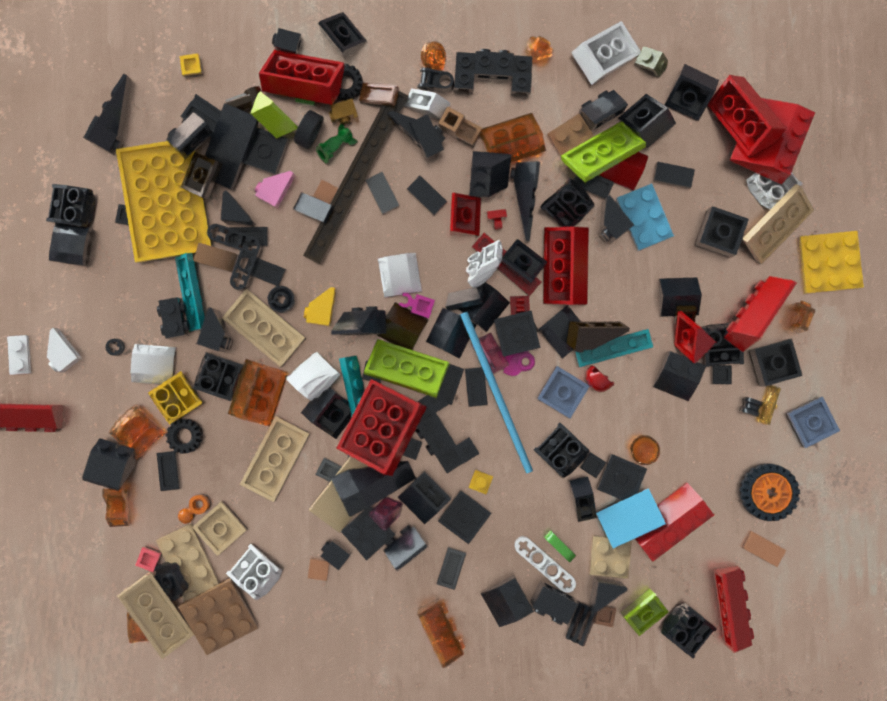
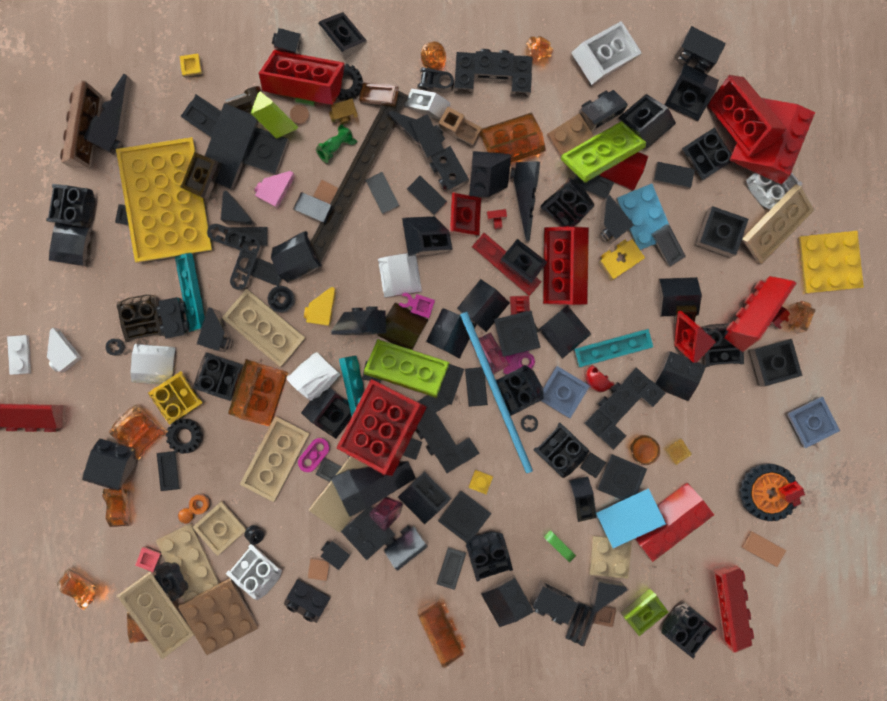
(77, 587): none -> clear orange brick
(84, 106): none -> reddish brown slope
(139, 317): none -> dark brown slope
(189, 135): black slope -> none
(215, 257): medium nougat slope -> none
(254, 539): none -> black bush
(294, 257): none -> black slope
(299, 114): none -> nougat tile
(306, 601): none -> black bracket
(308, 129): black tyre -> none
(313, 454): none -> dark pink plate
(426, 236): none -> black slope
(450, 169): none -> black brick
(465, 298): tile -> none
(484, 264): white slope -> none
(488, 555): none -> black slope
(520, 389): none -> black slope
(528, 429): none -> black bush
(546, 562): white beam -> none
(593, 334): dark brown slope -> none
(618, 403): none -> black bracket
(629, 251): none -> yellow brick
(652, 60): bracket -> none
(668, 245): none -> dark grey tile
(678, 451): none -> clear yellow plate
(699, 50): none -> black brick
(708, 153): none -> black slope
(721, 374): black tile -> none
(751, 406): black wheel -> none
(769, 405): clear yellow pin -> none
(781, 316): none -> red tile
(792, 493): none -> red tile

